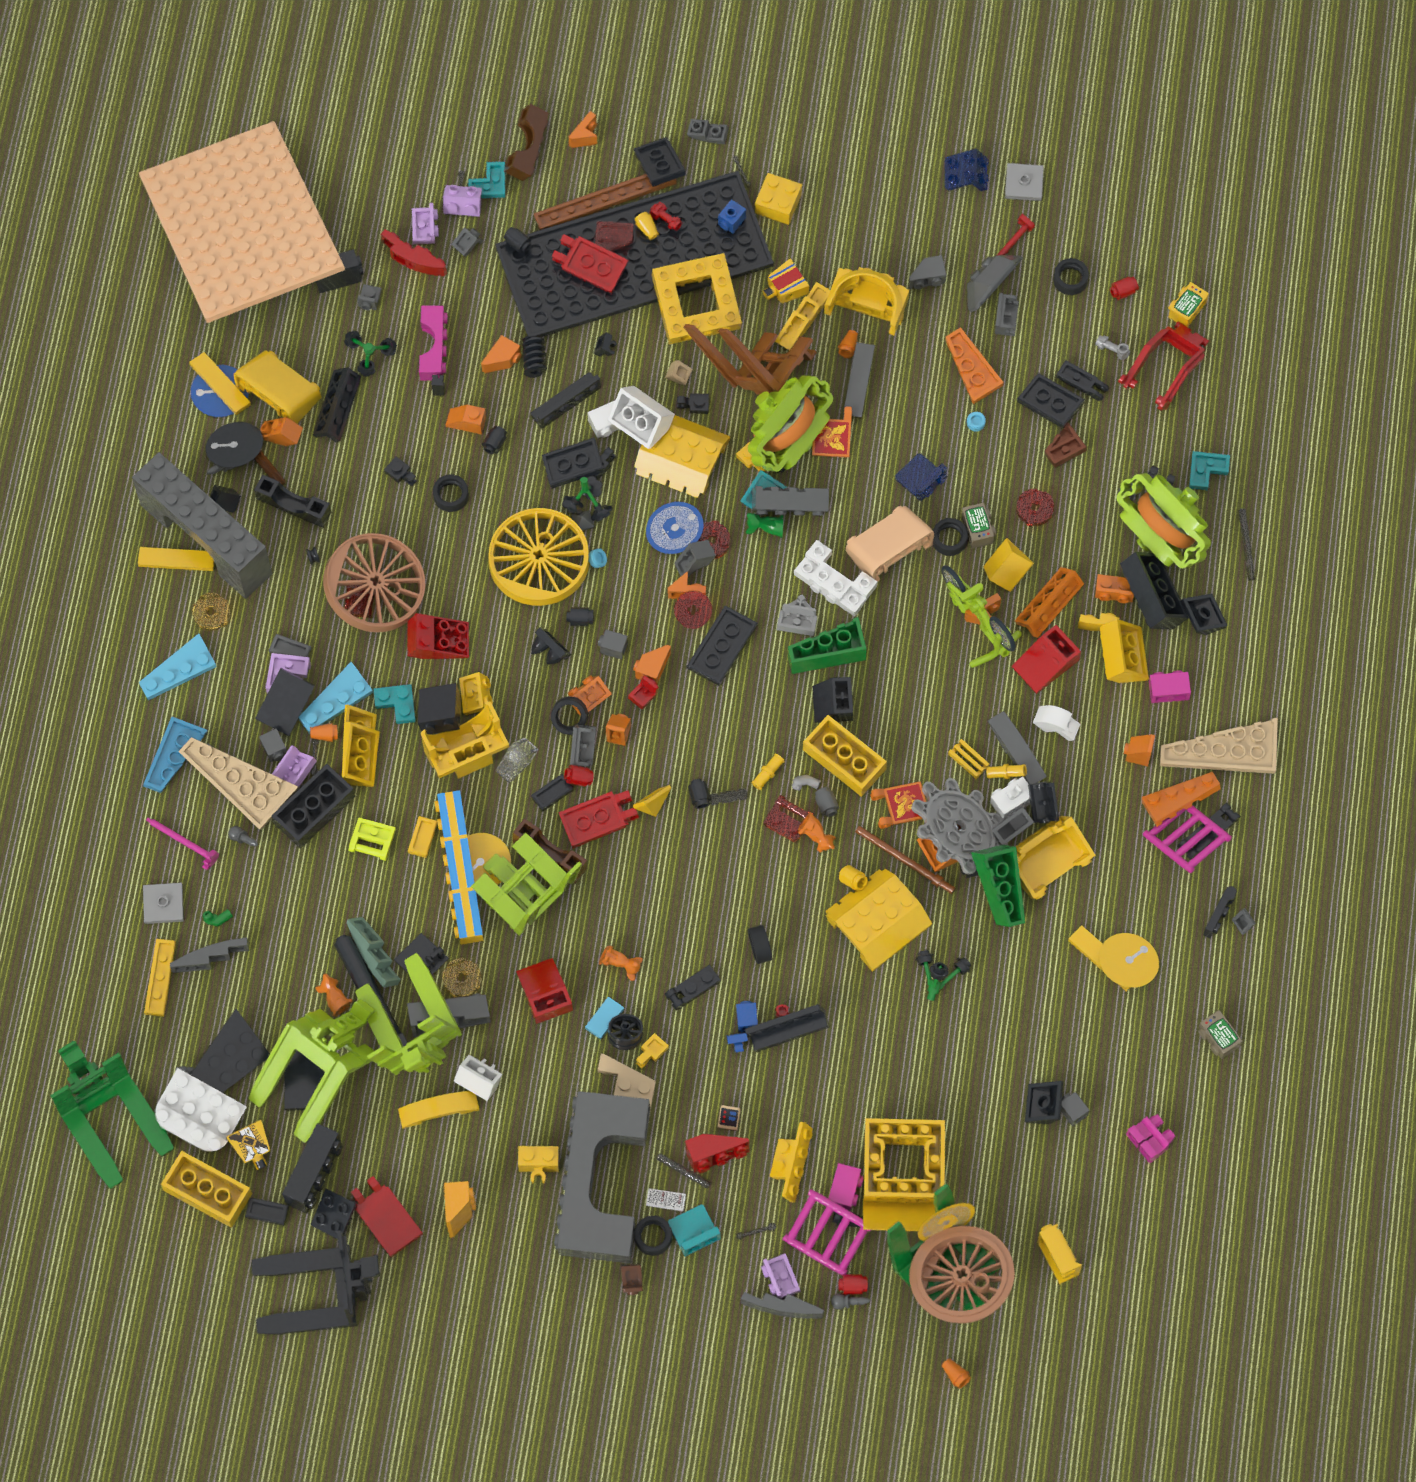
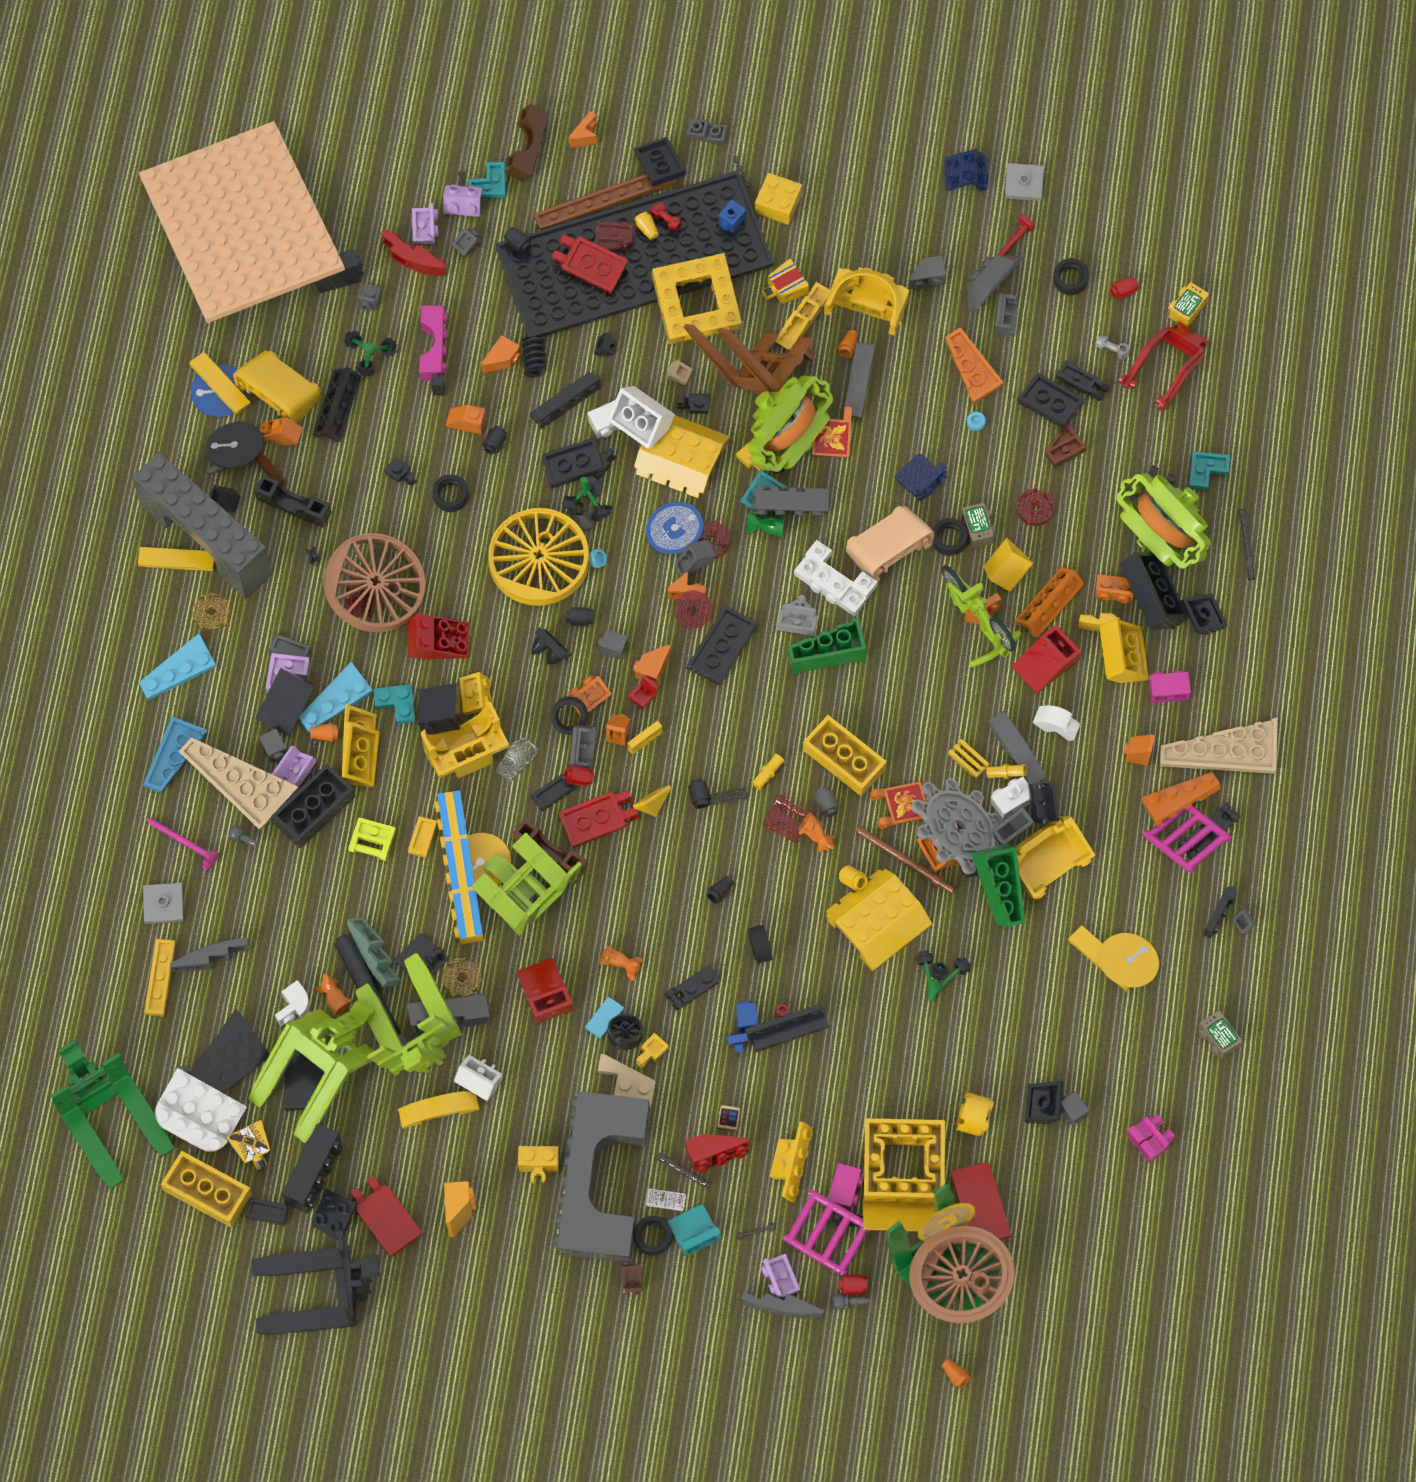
(216, 920): green arm -> none
(298, 1004): none -> white brick
(645, 737): none -> yellow tile
(719, 890): none -> black cone
(802, 780): light grey arm -> none
(833, 699): black slope -> none
(973, 1114): none -> yellow brick
(978, 1188): none -> red slope
(1058, 1253): yellow window -> none

